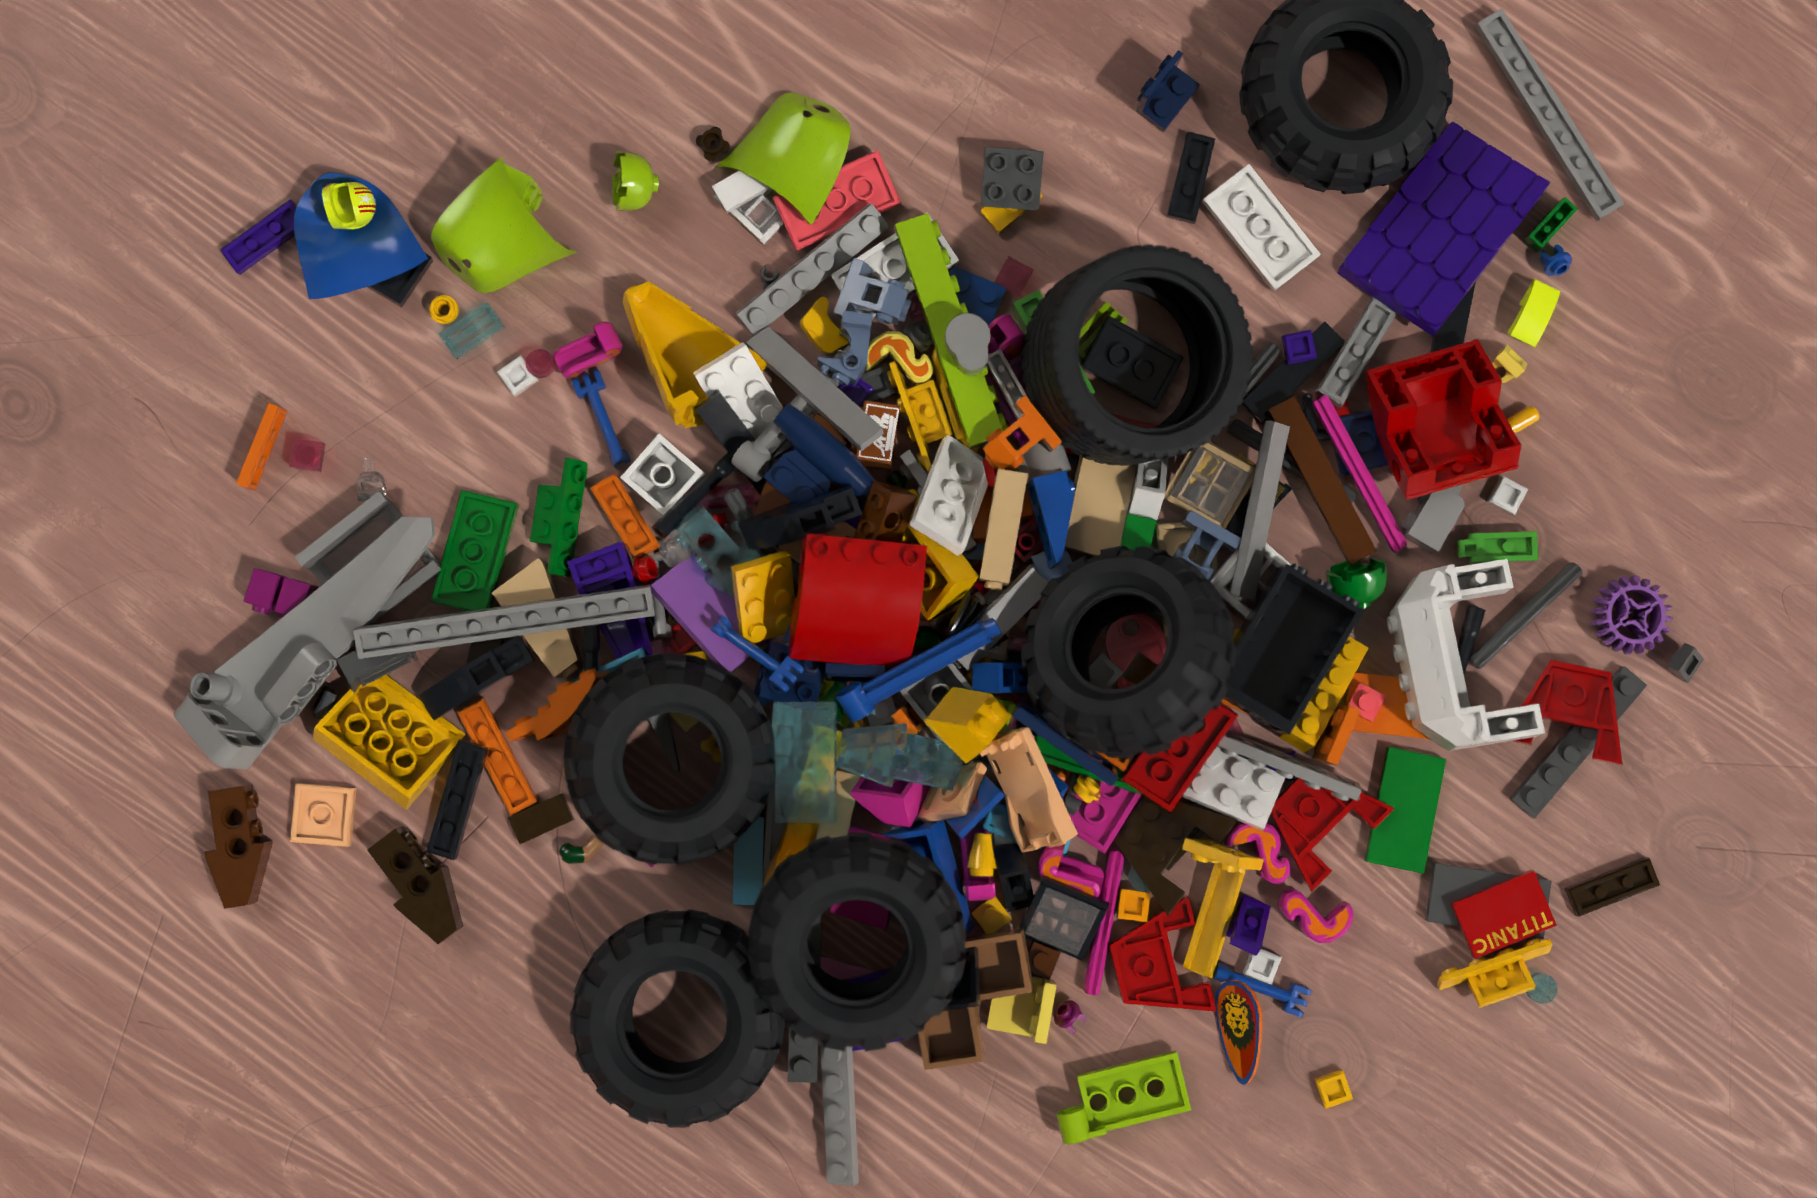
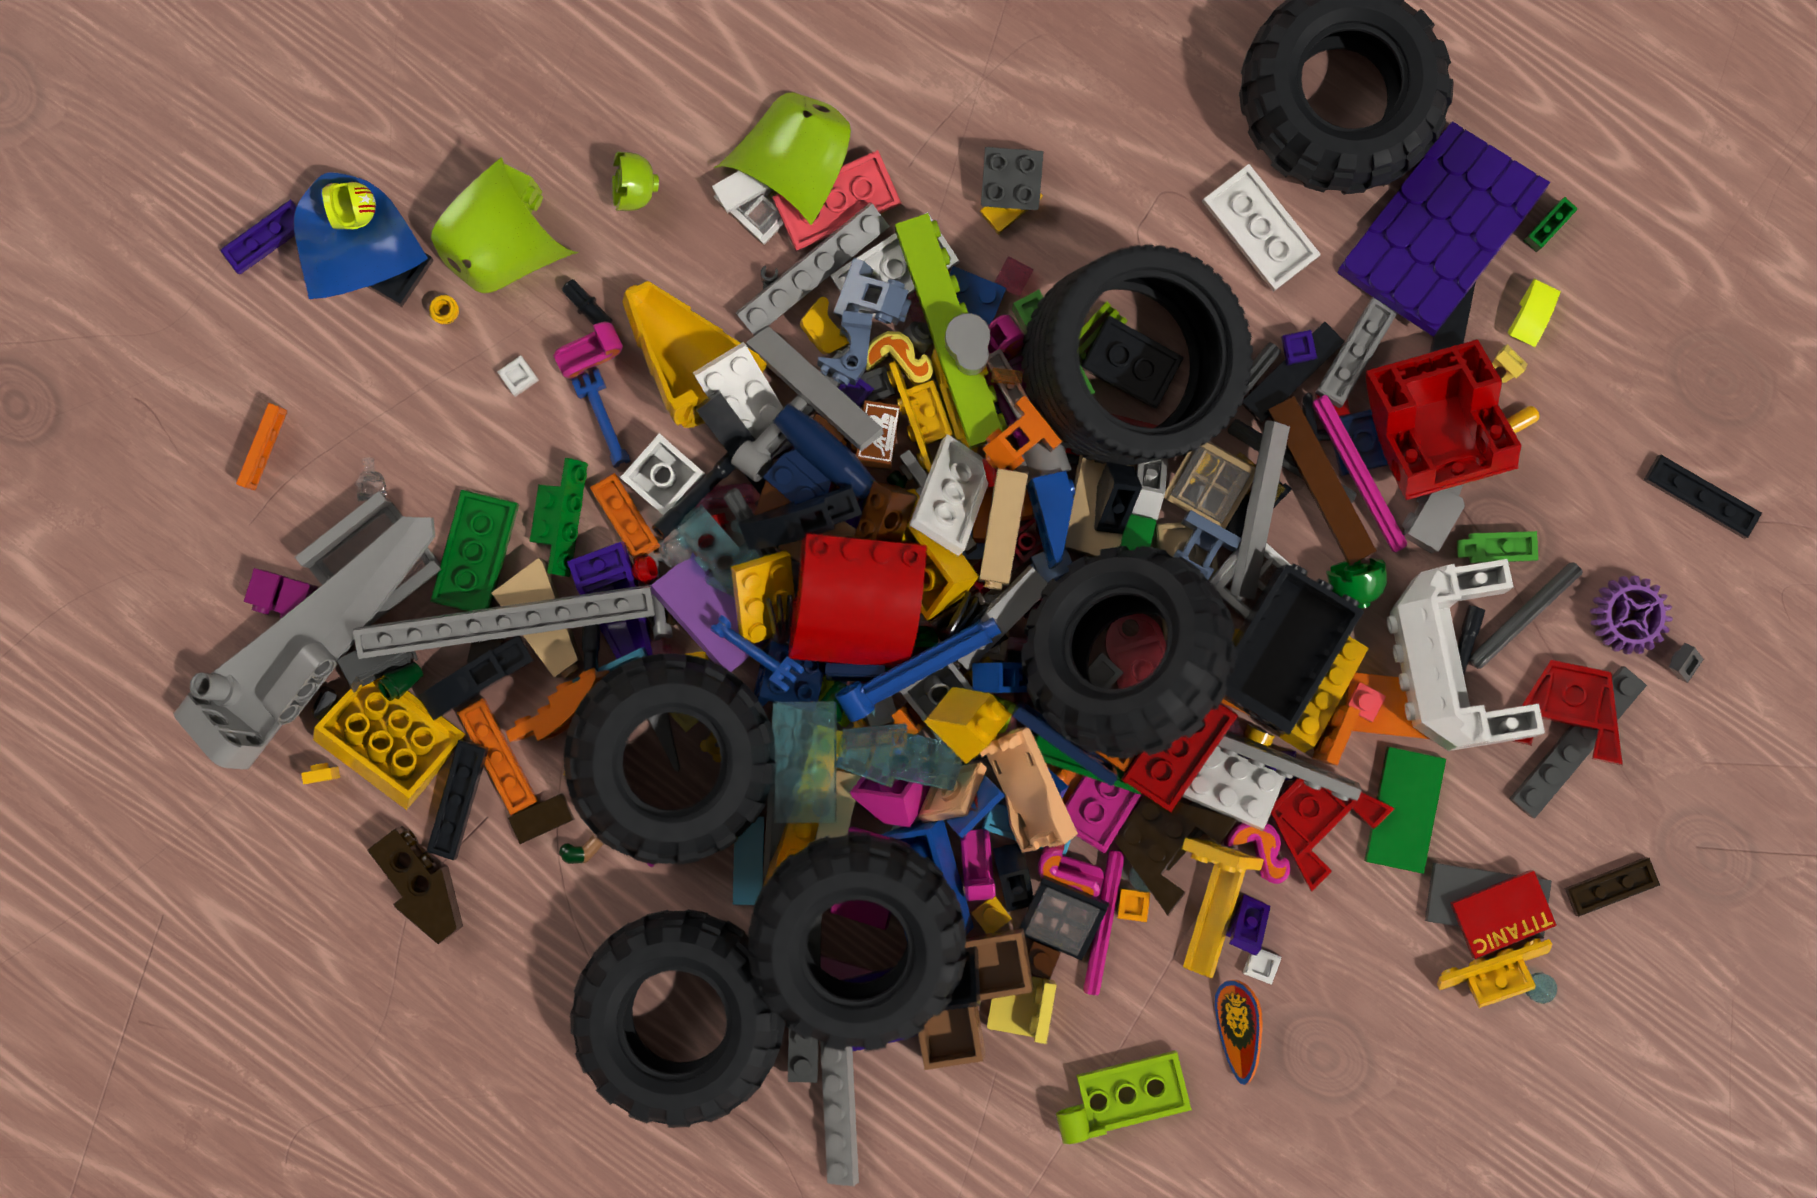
(235, 873): reddish brown brick -> none
(307, 455): clear pink plate -> none
(320, 773): none -> yellow plate
(323, 814): light nougat tile -> none
(399, 681): none -> dark green cone
(450, 343): clear light blue tile -> none
(540, 363): clear pink plate -> none
(585, 304): none -> black axle
(681, 640): red tile -> none
(704, 141): dark brown plate -> none
(780, 629): none -> black piece
(982, 856): yellow cone -> none
(1001, 829): clear light blue tile -> none
(1006, 376): none -> clear orange tile
(1067, 1014): magenta plate -> none
(1071, 803): dark grey hand -> none
(1087, 789): yellow plate -> none
(1116, 497): none -> black slope
(1139, 669): dark brown plate -> none
(1147, 965): red wing -> none
(1167, 94): dark blue bracket -> none
(1190, 177): black tile -> none
(1259, 735): none -> yellow tile
(1289, 996): blue hinge -> none
(1310, 922): dark pink animal -> none
(1333, 1088): yellow tile -> none
(1507, 495): white tile -> none
(1549, 114): light grey plate -> none
(1556, 264): blue plate -> none
(1702, 496): none -> black tile

